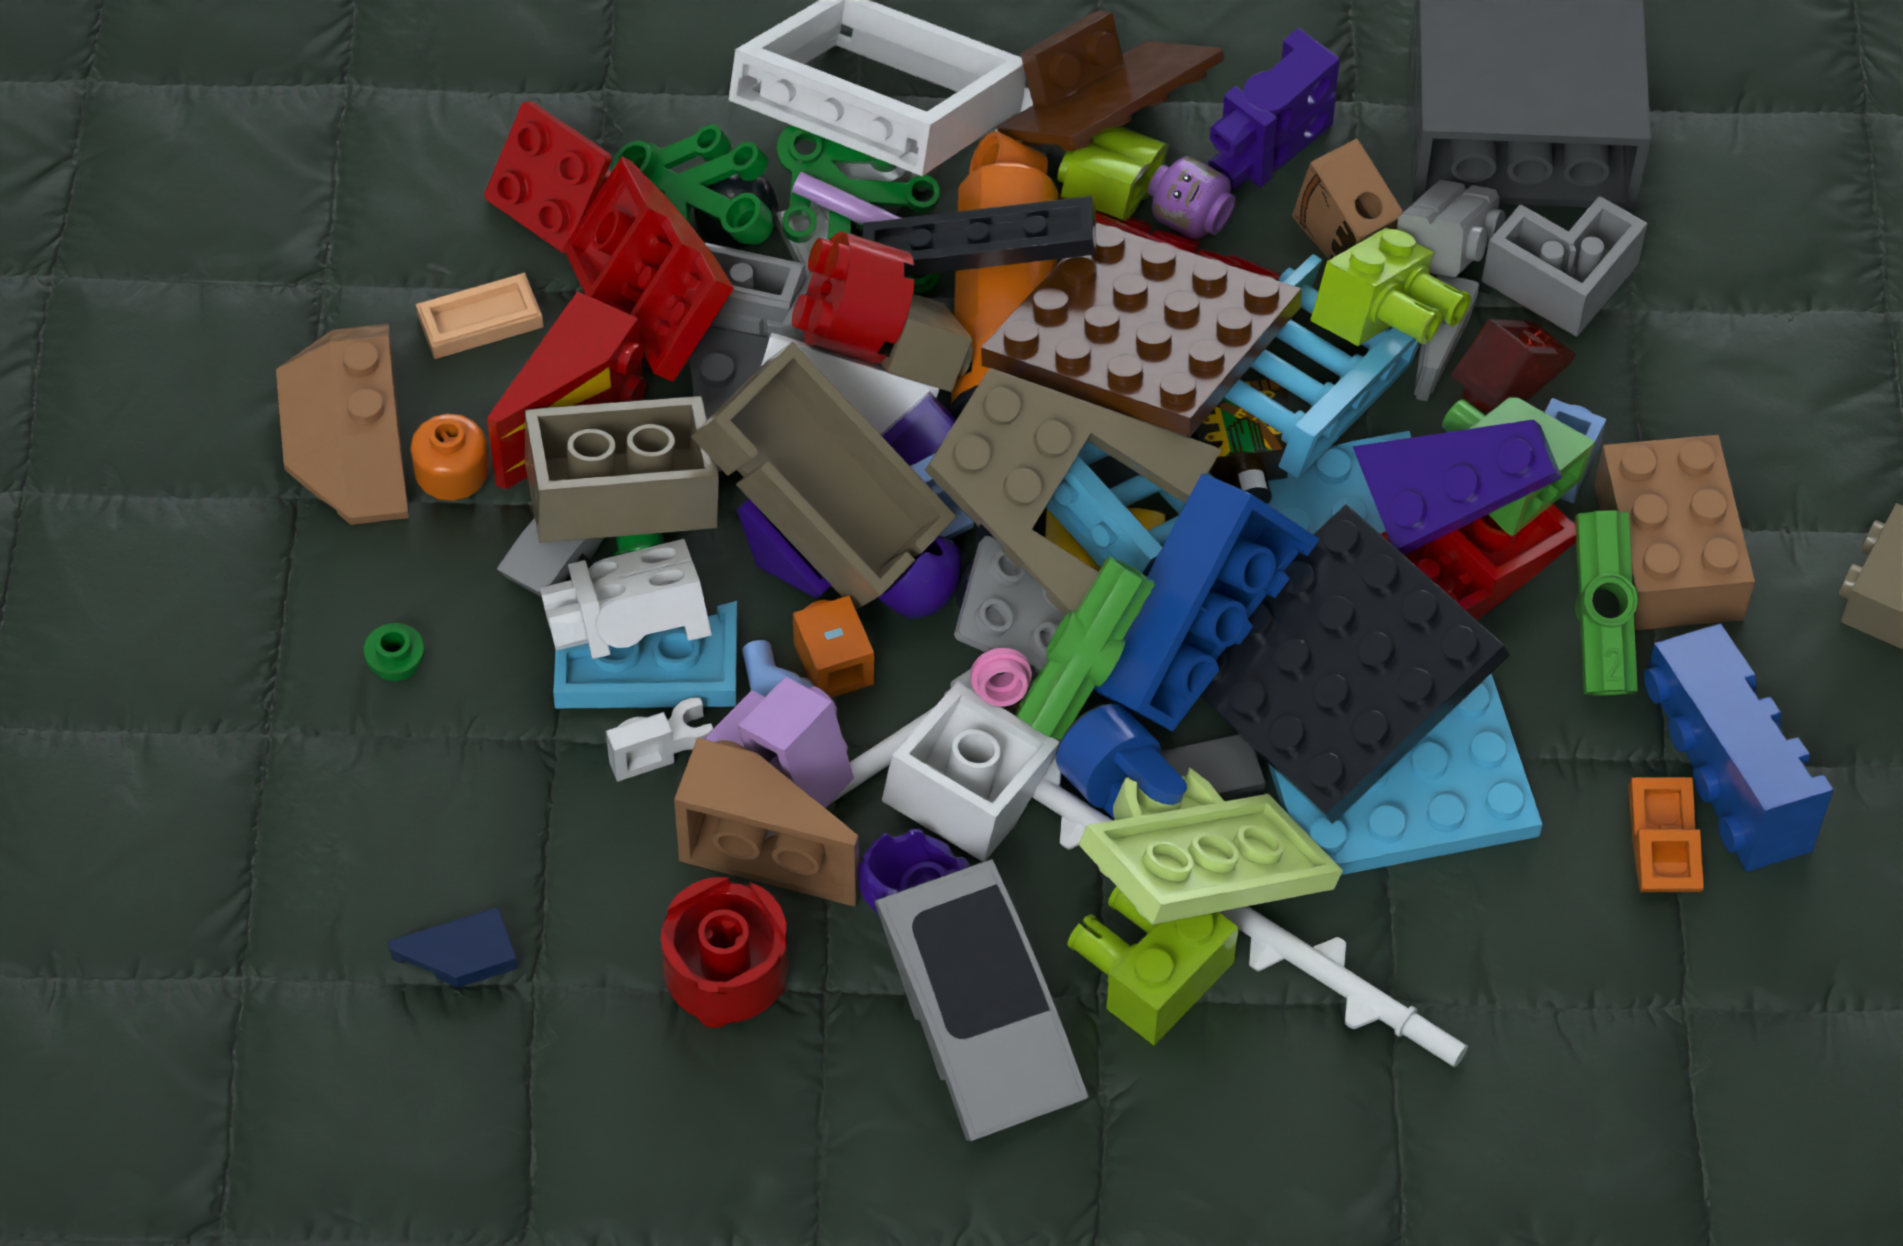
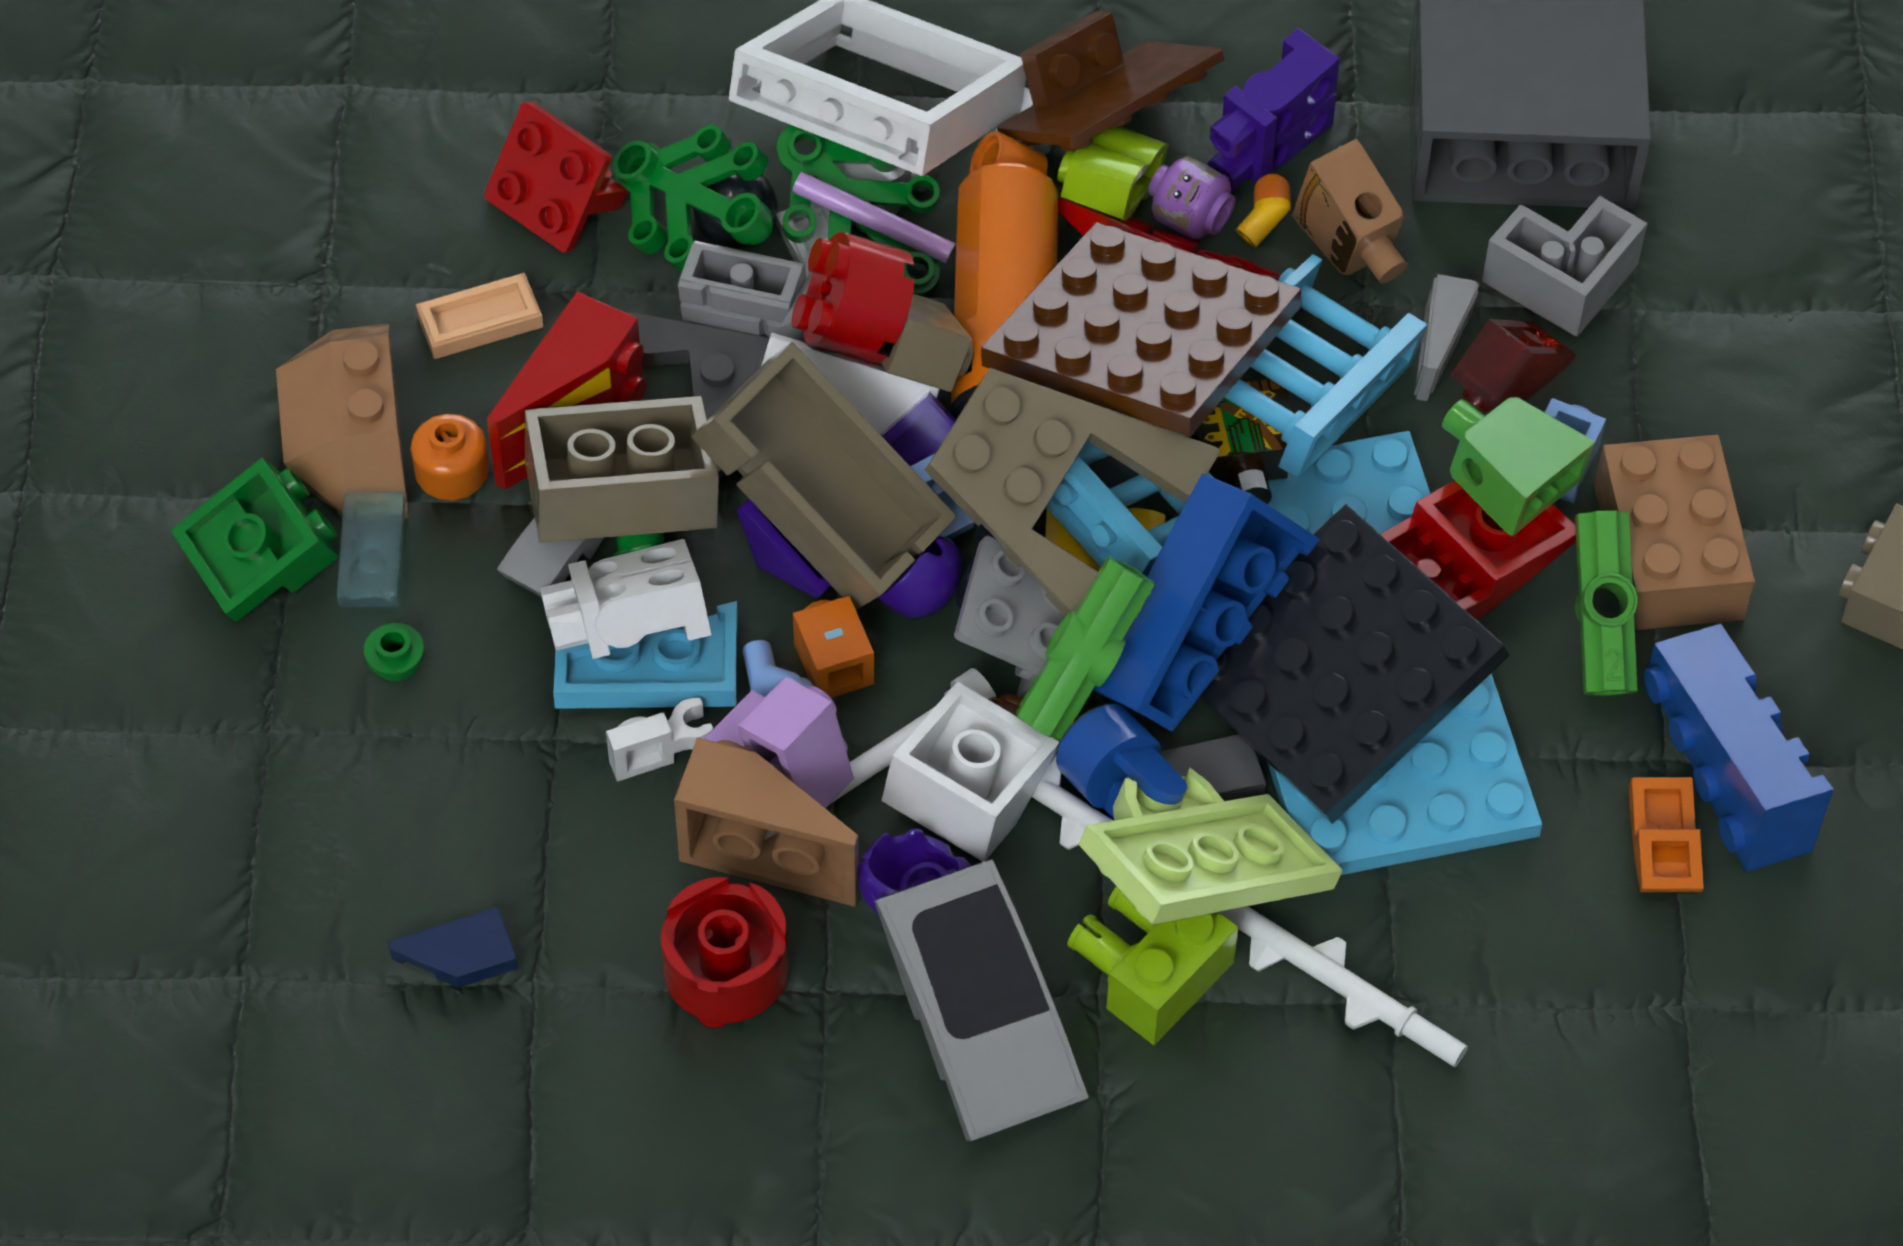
(256, 538): none -> green plate
(371, 550): none -> clear light blue plate
(650, 264): red slope -> none
(991, 235): black plate -> none
(1003, 688): bright pink plate -> none
(1271, 205): none -> yellow arm
(1386, 286): lime brick -> none
(1453, 224): light grey brick -> none
(1453, 477): dark purple wing -> none

